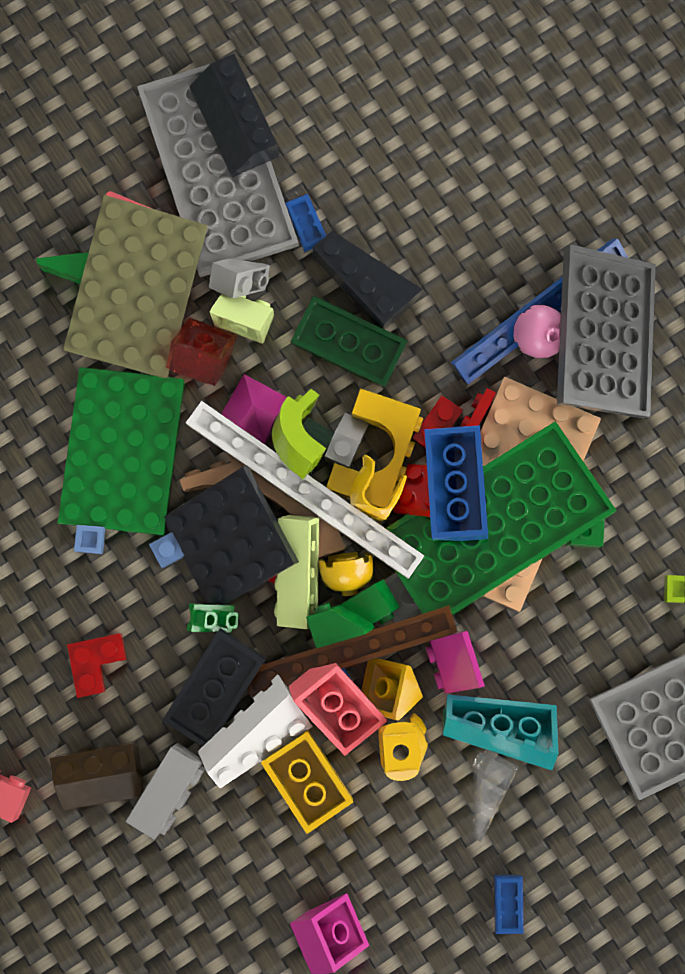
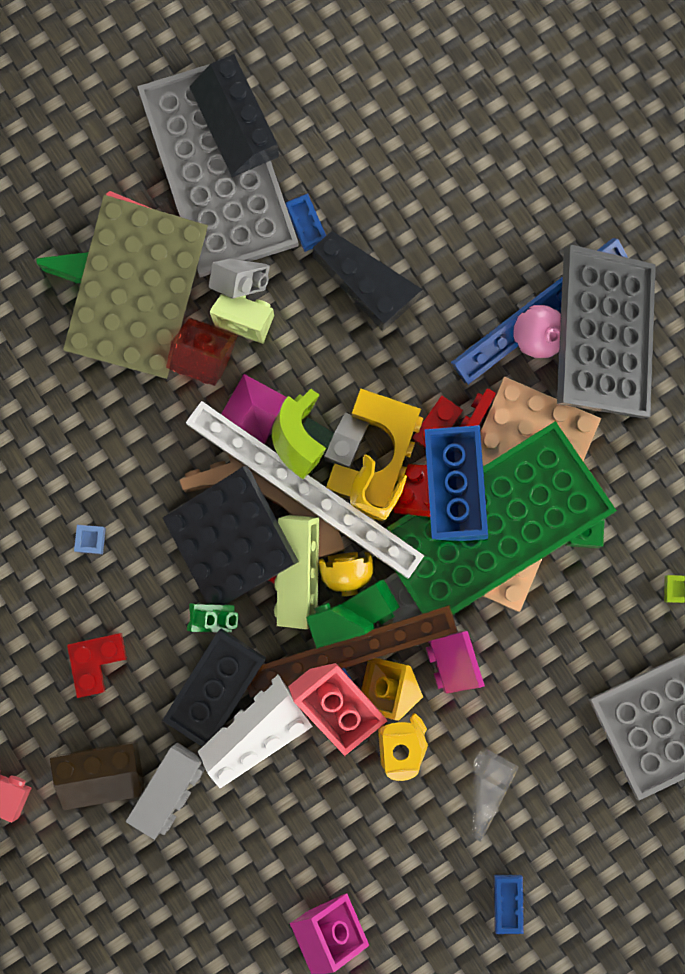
(121, 451): green plate -> none
(166, 550): medium blue plate -> none
(307, 781): yellow brick -> none
(348, 342): dark green plate -> none
(505, 727): teal wedge -> none

